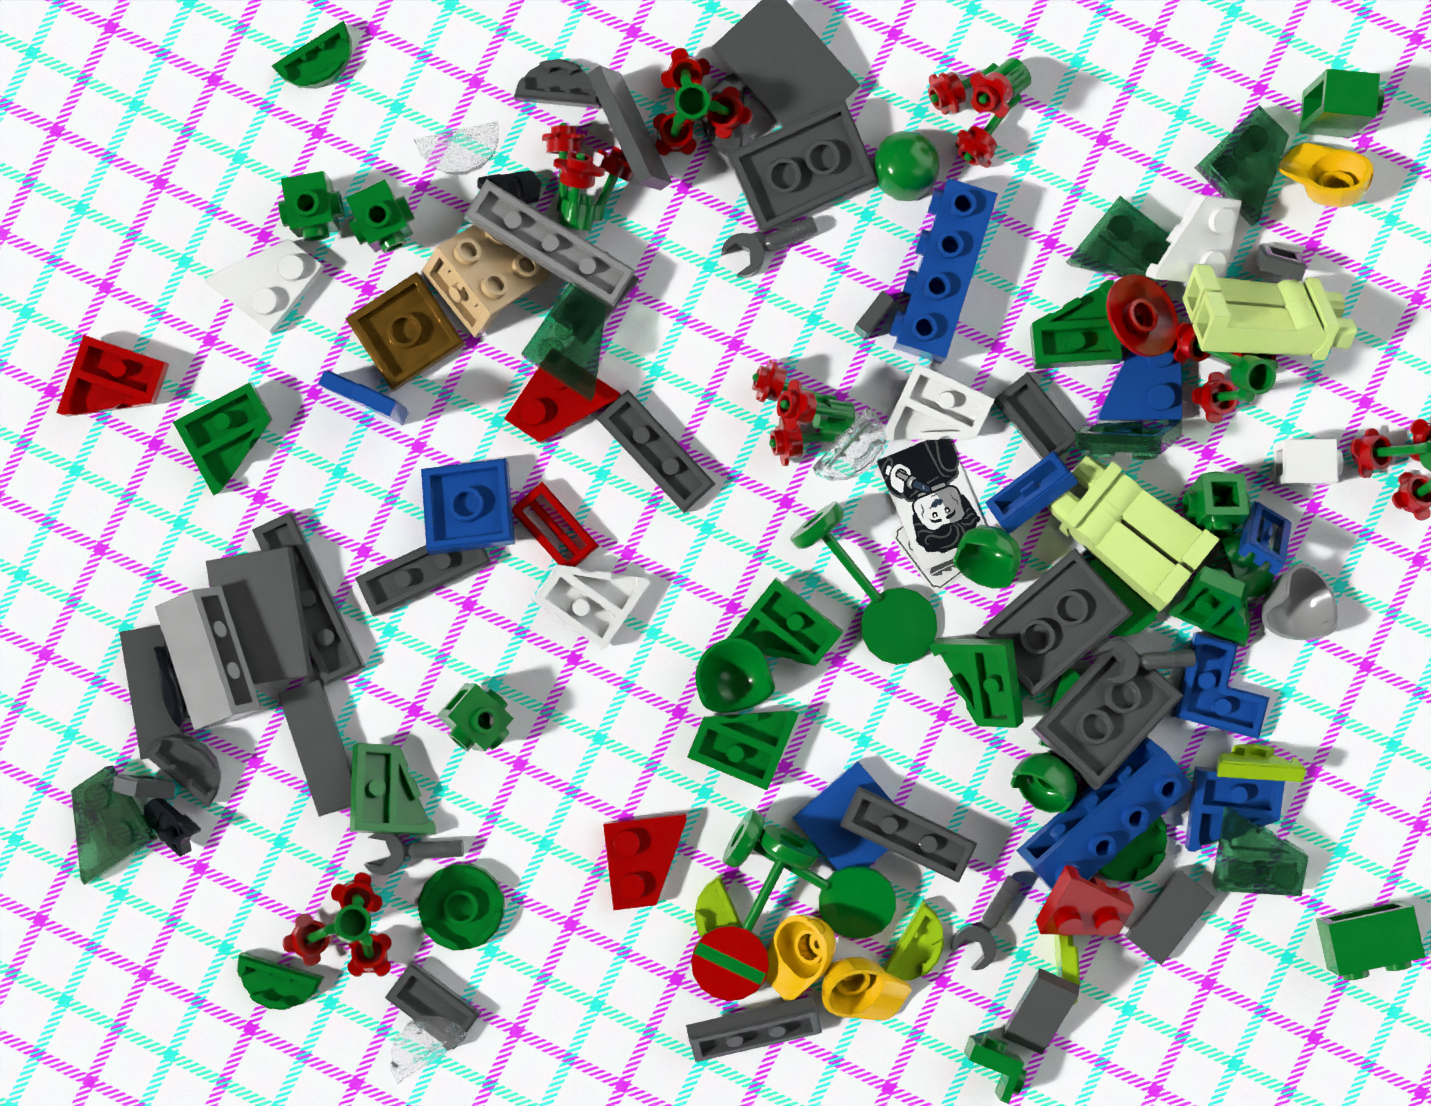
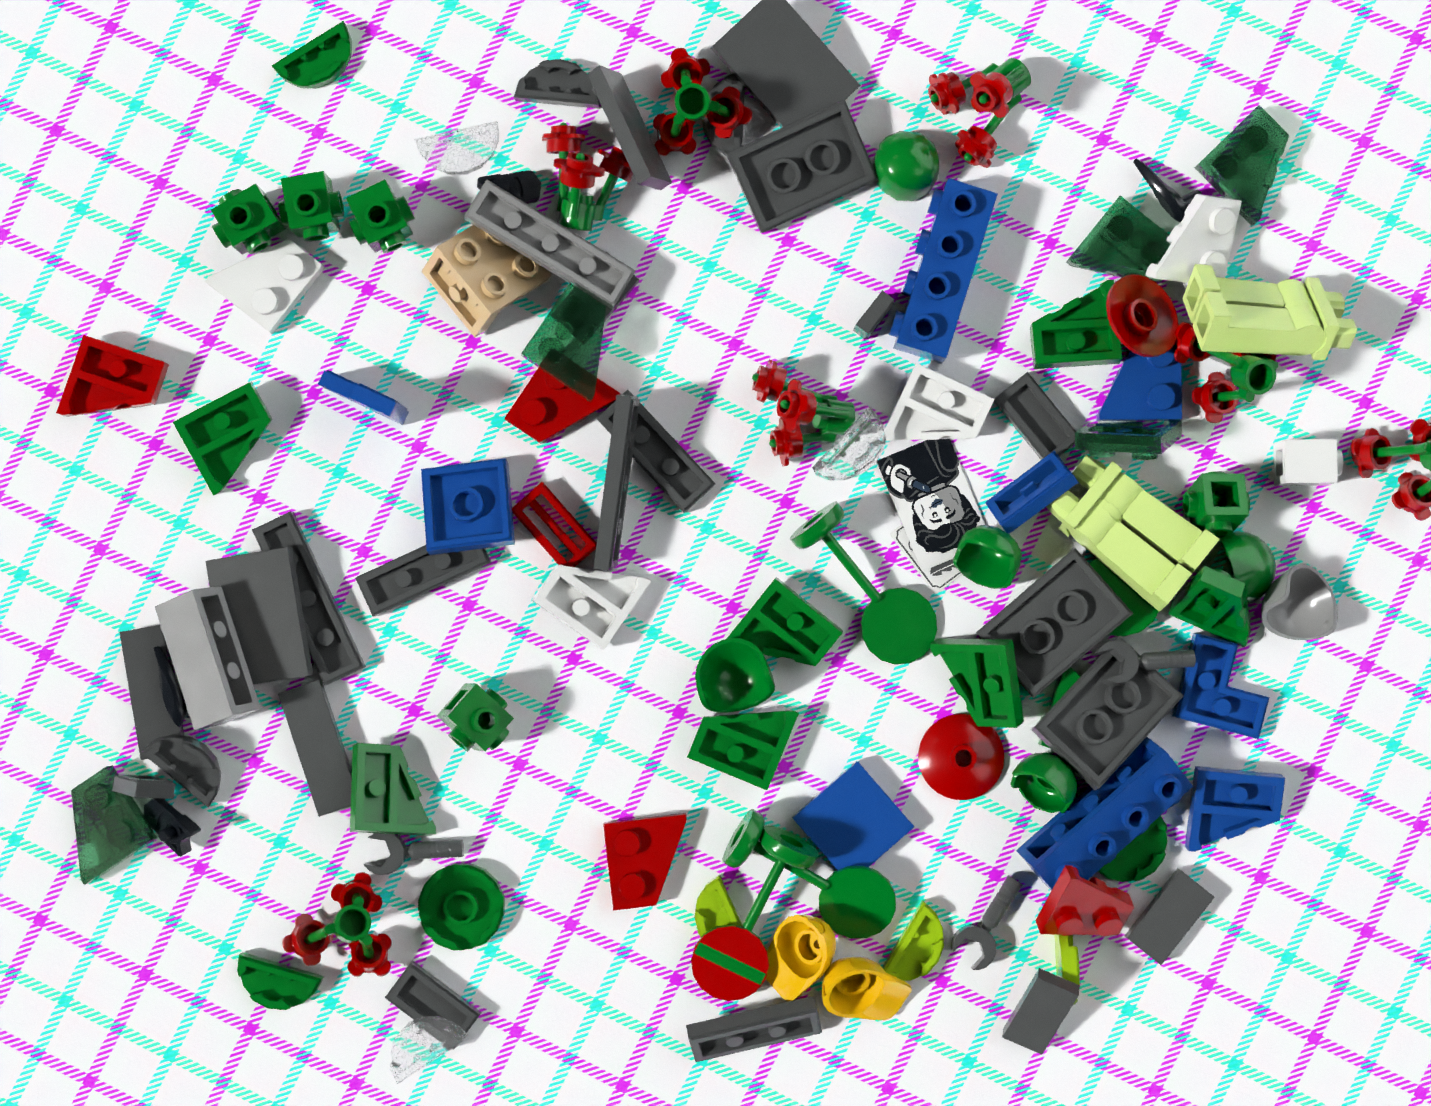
(246, 220): none -> green brick
(405, 331): pearl gold tile -> none
(616, 482): none -> dark grey tile
(771, 243): dark grey piece -> none
(908, 834): dark grey tile -> none
(938, 755): none -> red dish
(994, 1055): green bracket -> none
(1167, 196): none -> black bar
(1248, 542): blue tile -> none
(1256, 859): clear green wing -> none
(1259, 763): lime tile -> none
(1280, 261): dark grey tile -> none
(1328, 174): yellow cap -> none
(1340, 103): green brick -> none
(1371, 939): green brick -> none

